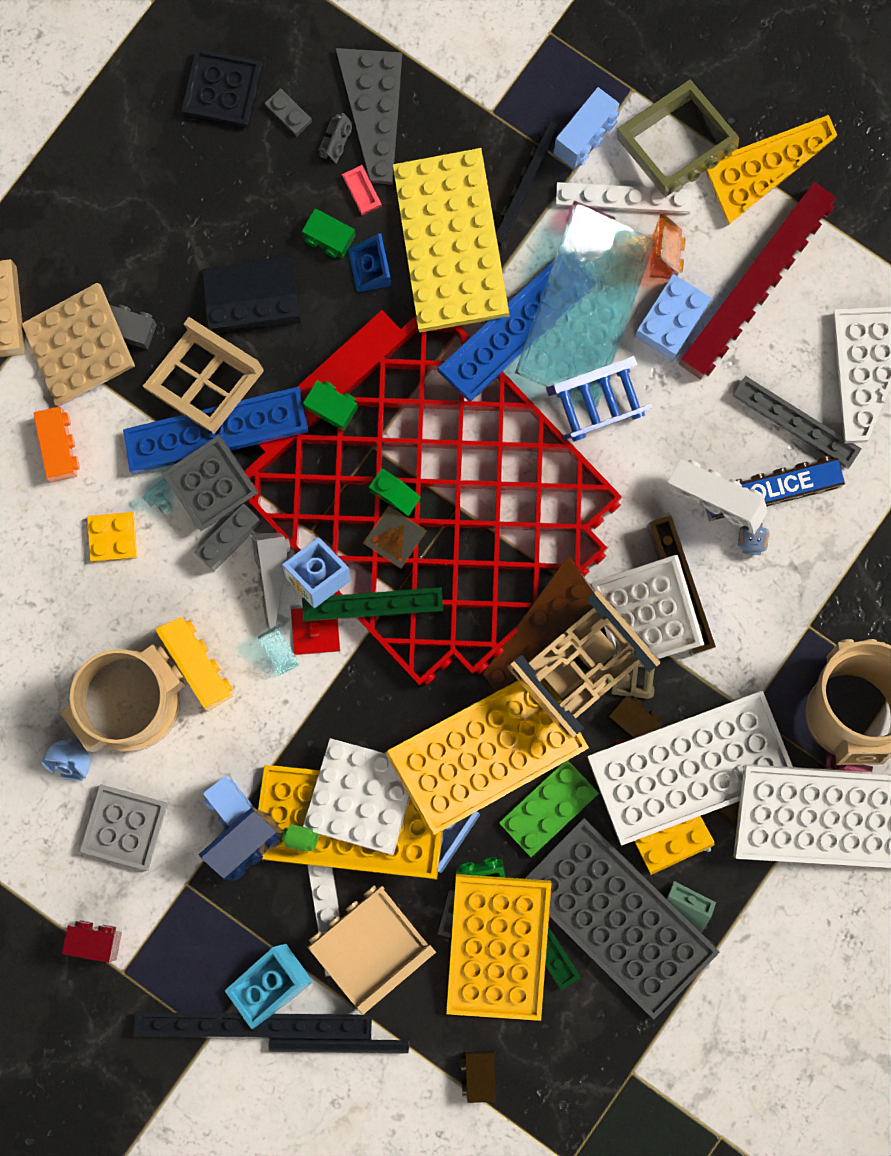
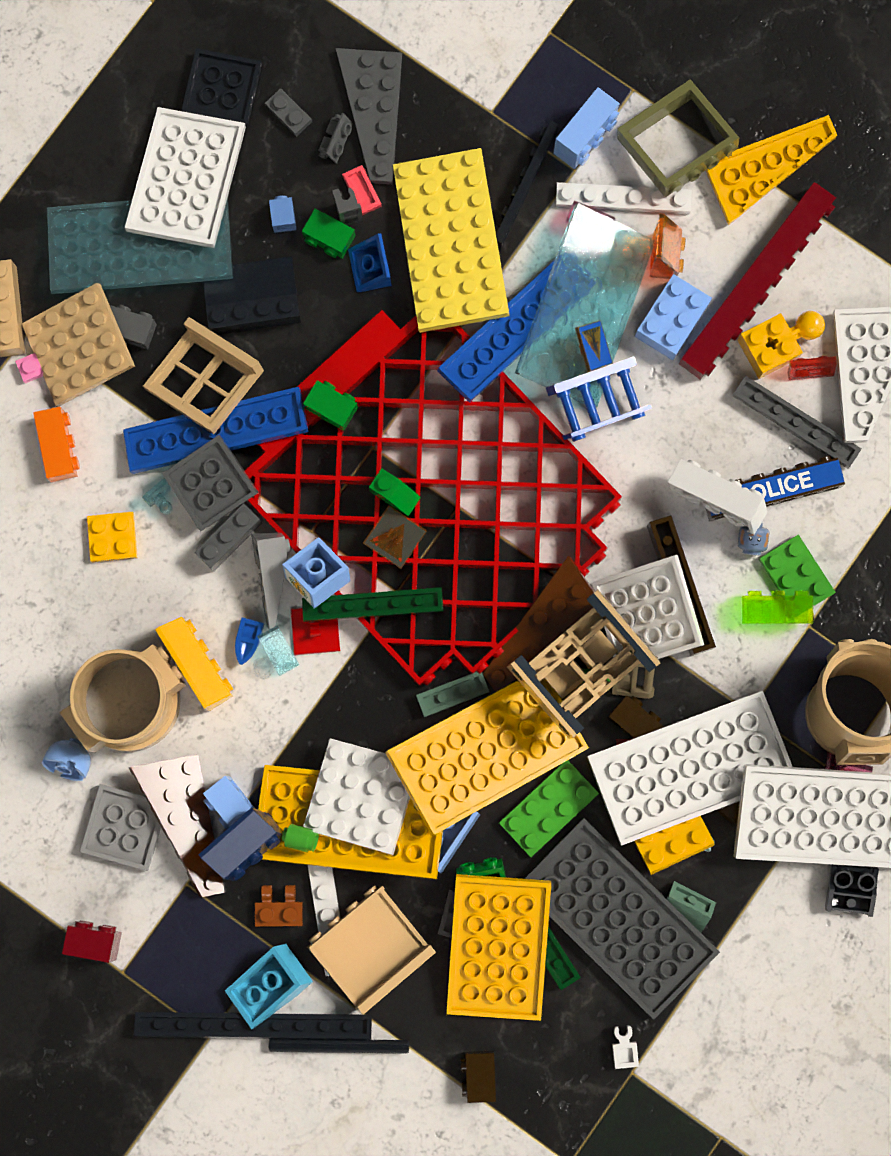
(29, 368): none -> bright pink plate
(93, 247): none -> clear light blue plate
(176, 799): none -> wing
(185, 177): none -> white plate
(247, 639): none -> blue plate
(278, 913): none -> dark orange plate
(282, 214): none -> medium blue brick
(348, 210): none -> dark grey hinge
(452, 693): none -> sand green plate
(593, 346): none -> piece
(625, 1052): none -> white plate
(777, 332): none -> yellow brick
(778, 608): none -> clear neon green brick
(794, 569): none -> bright green plate
(812, 368): none -> clear red plate
(852, 889): none -> black slope

